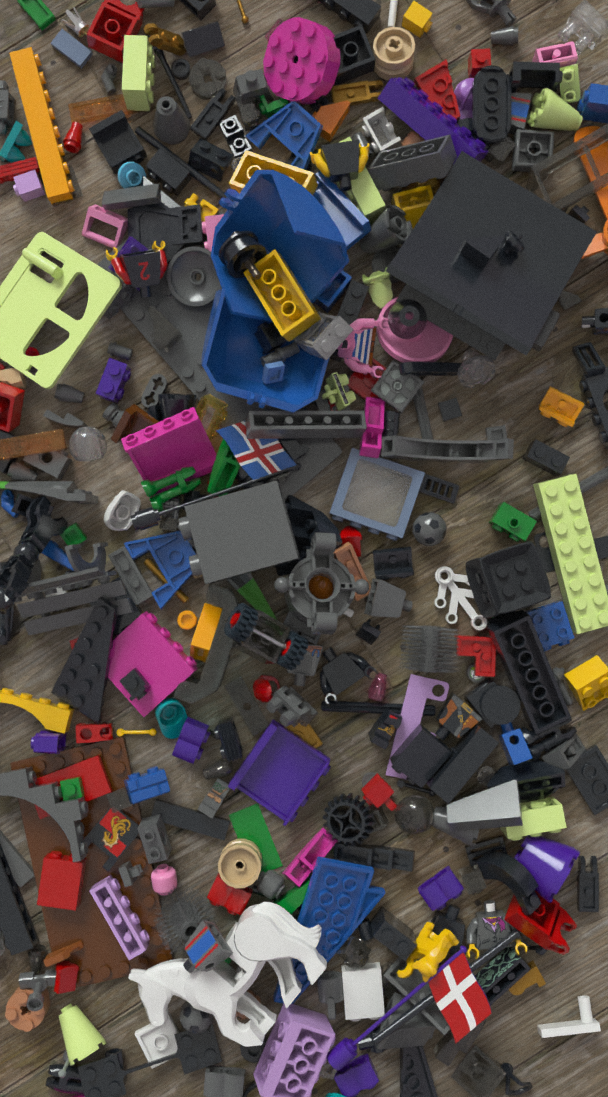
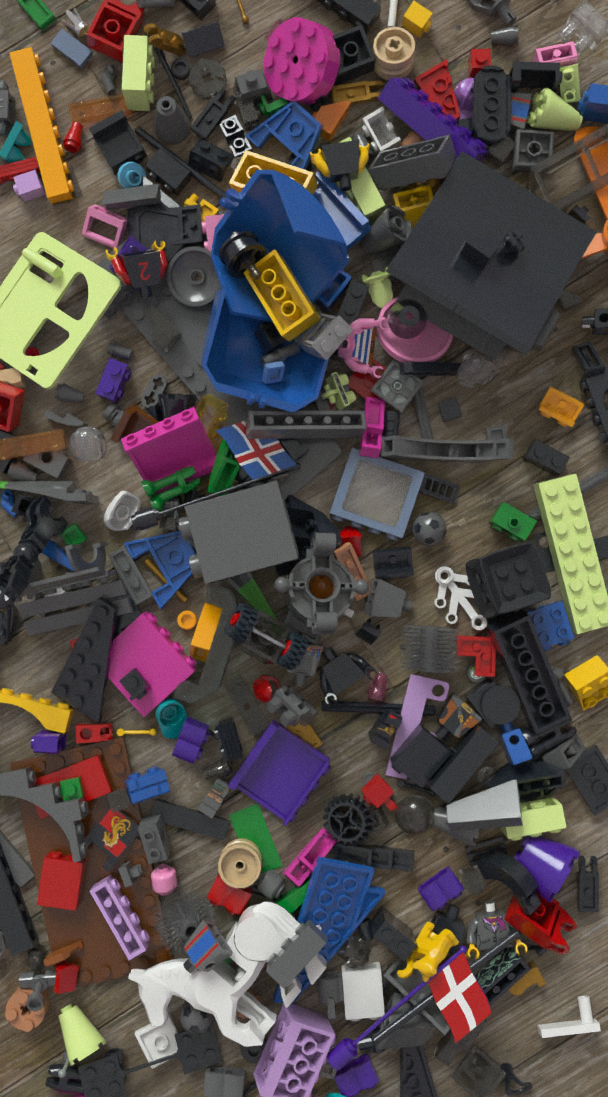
(296, 953): none -> dark grey brick

